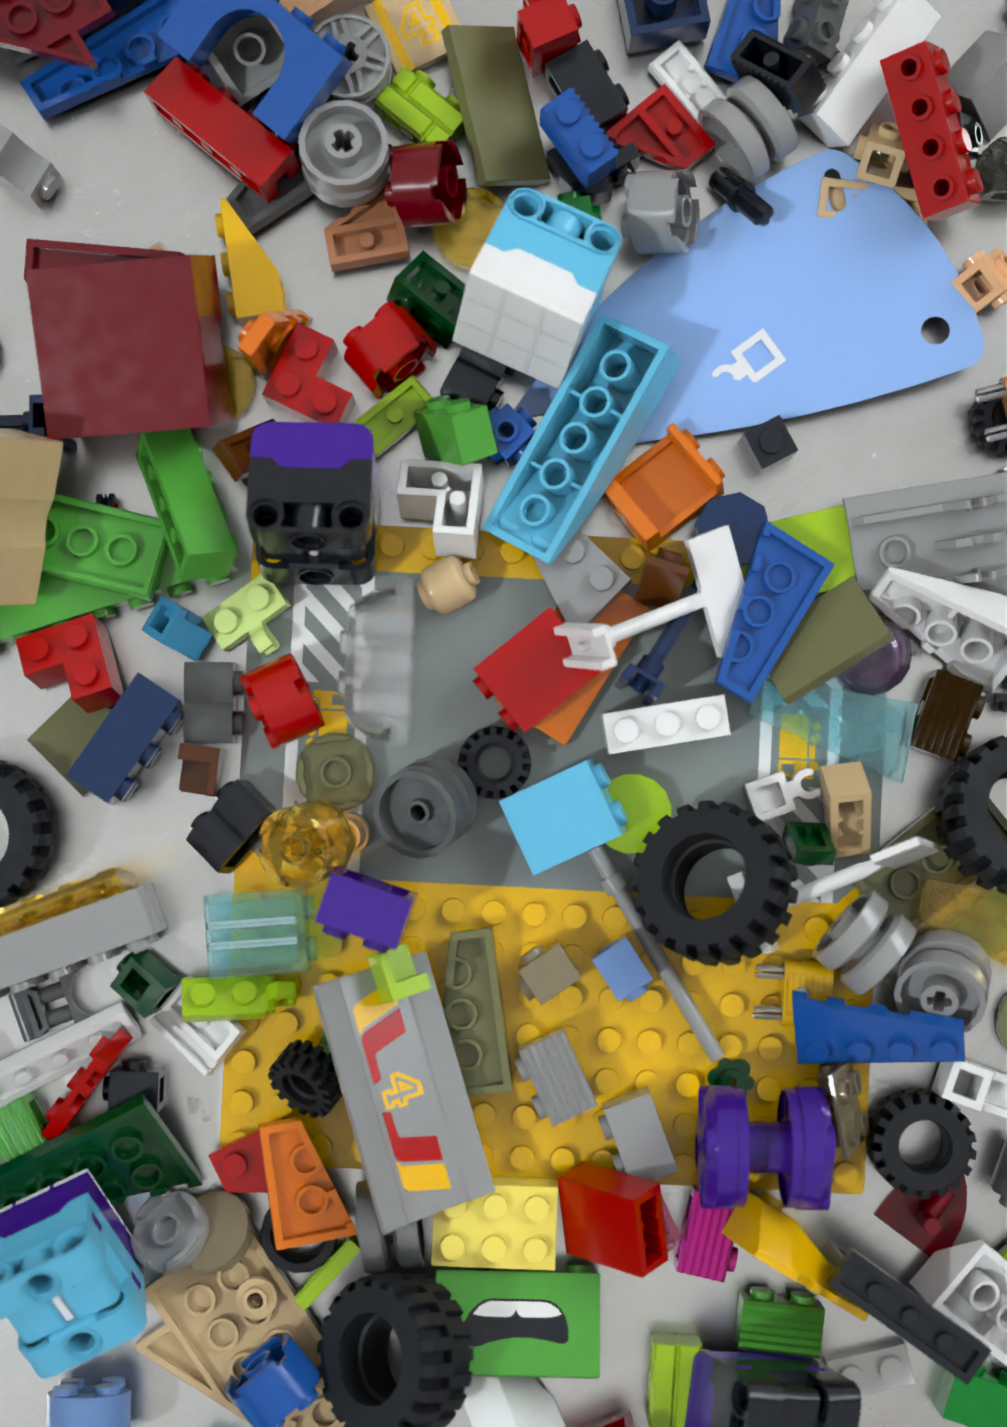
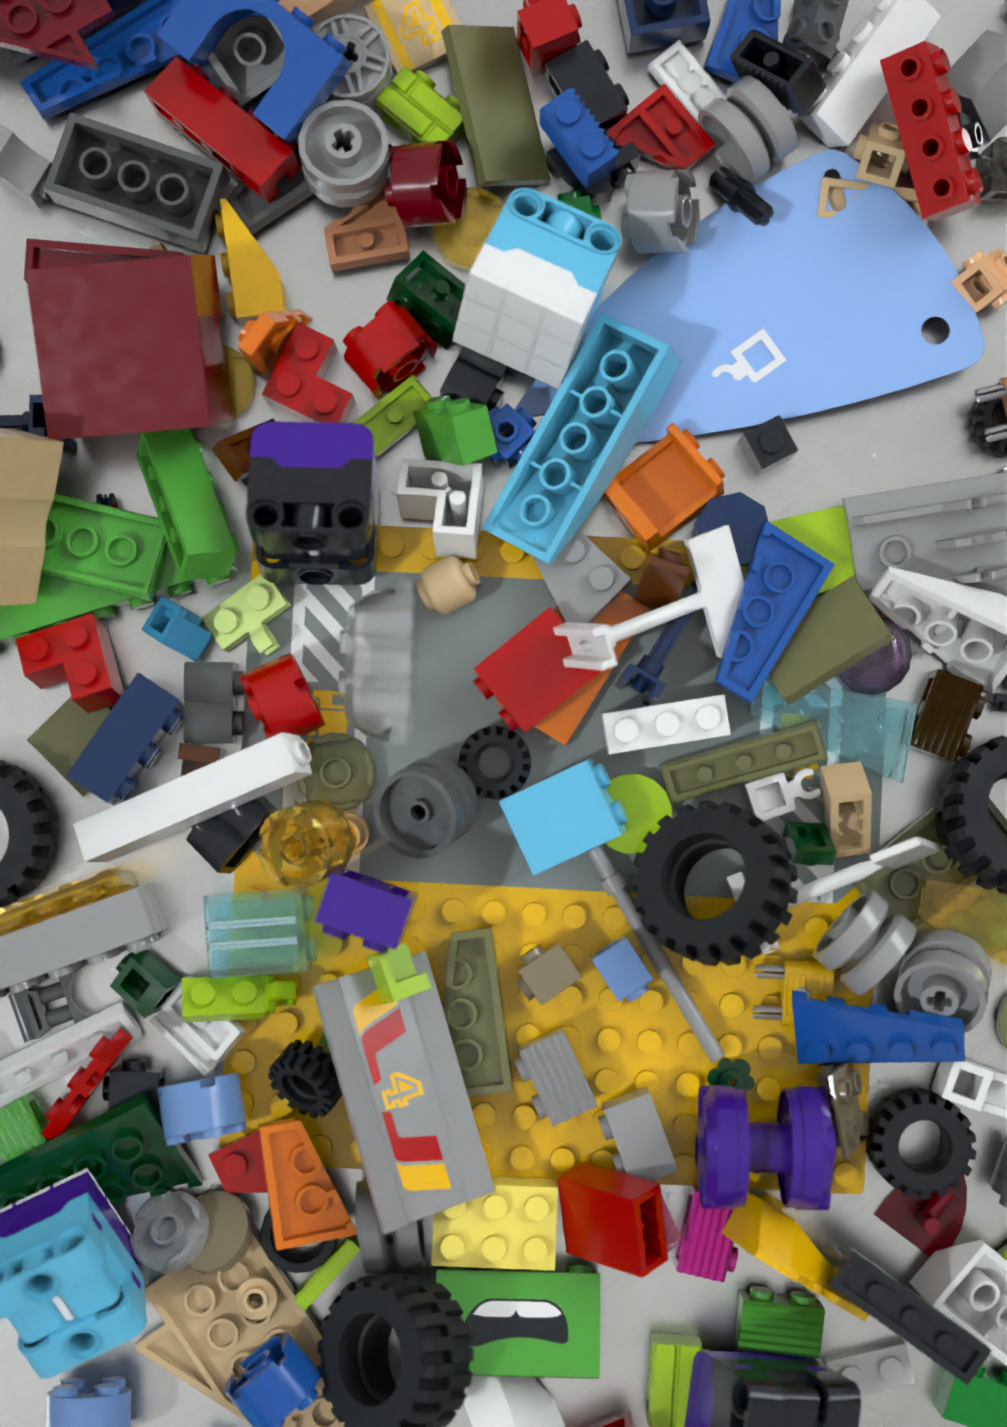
(137, 182): none -> dark grey brick
(194, 797): none -> white brick
(202, 1109): none -> medium blue brick
(743, 761): none -> olive tile

